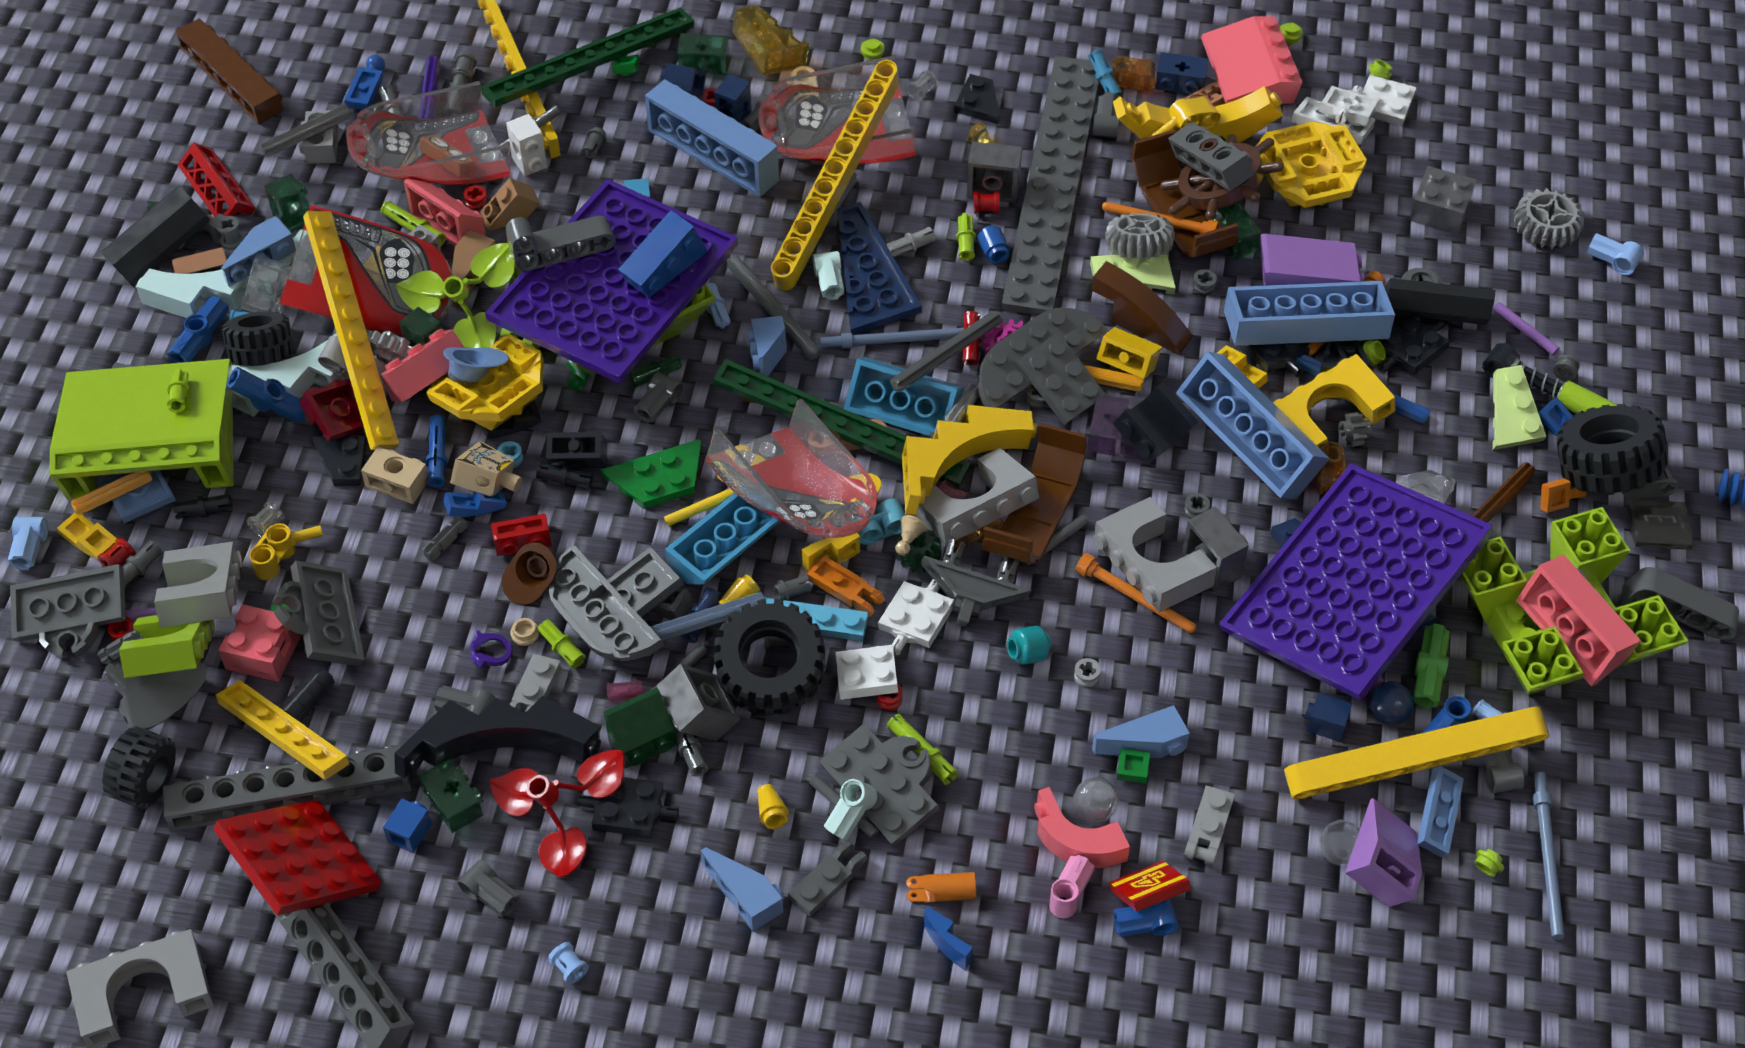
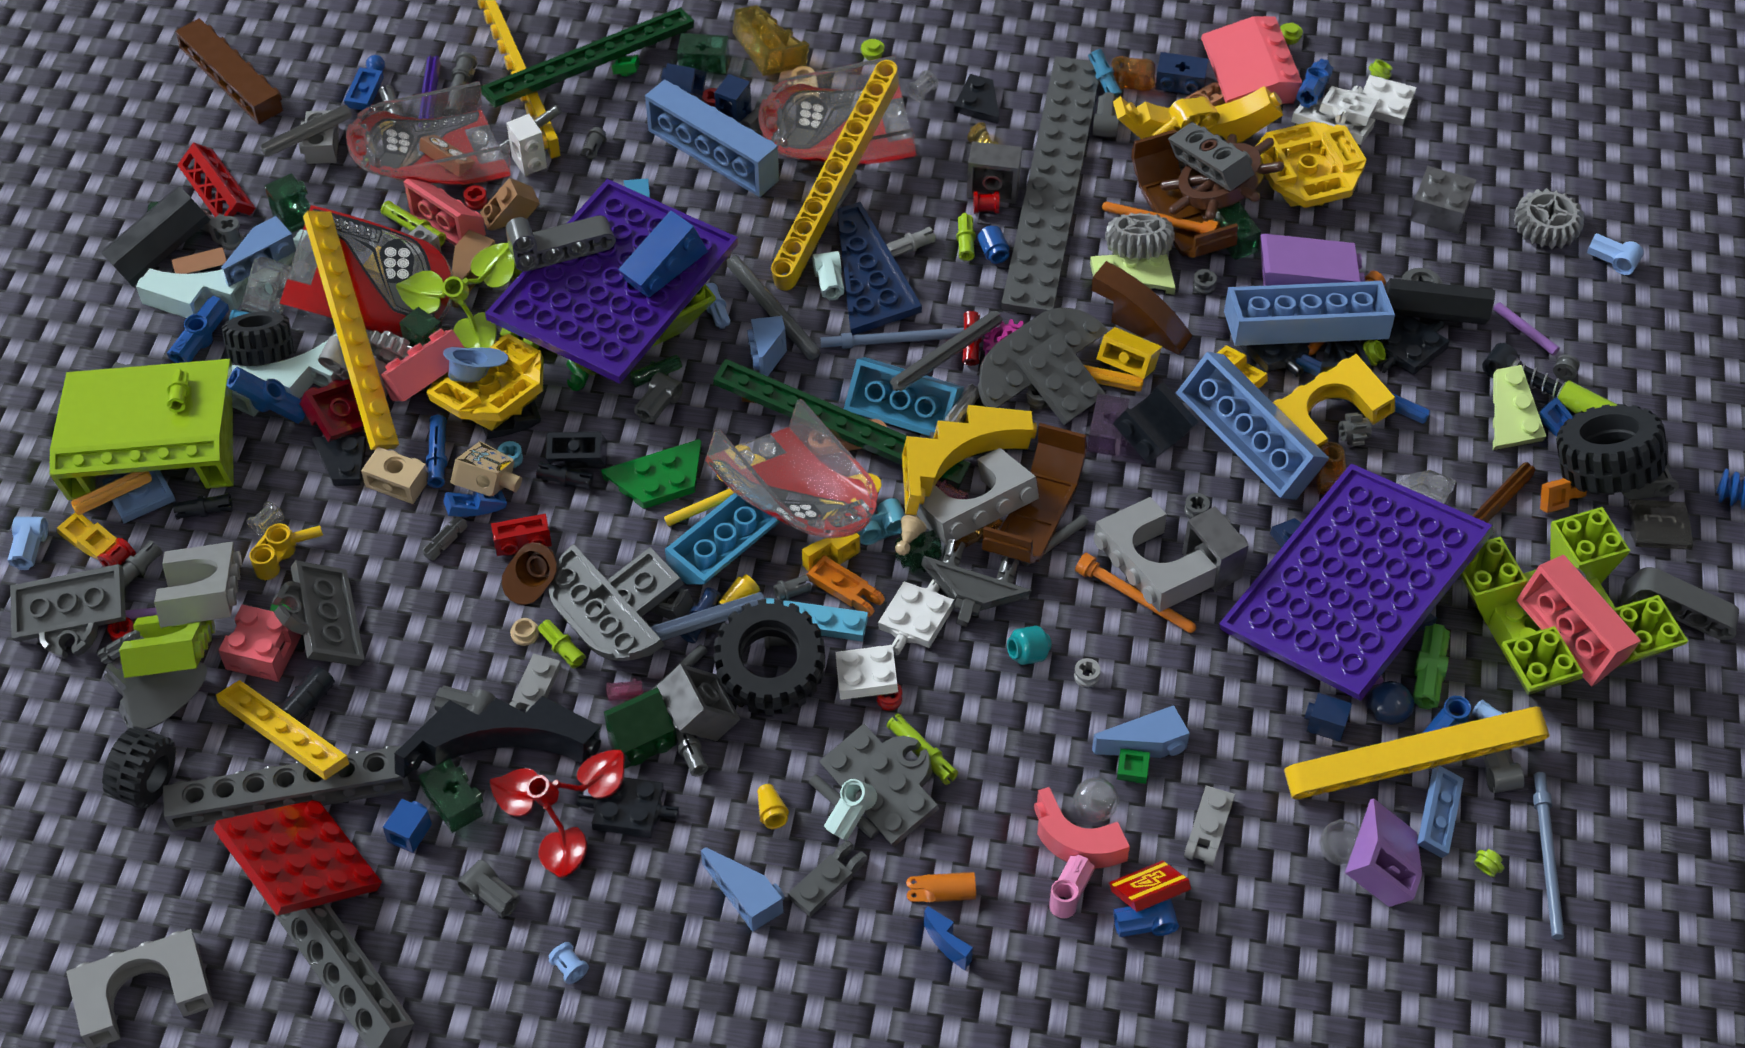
(485, 660): dark purple piece -> none
(1314, 83): none -> blue piece

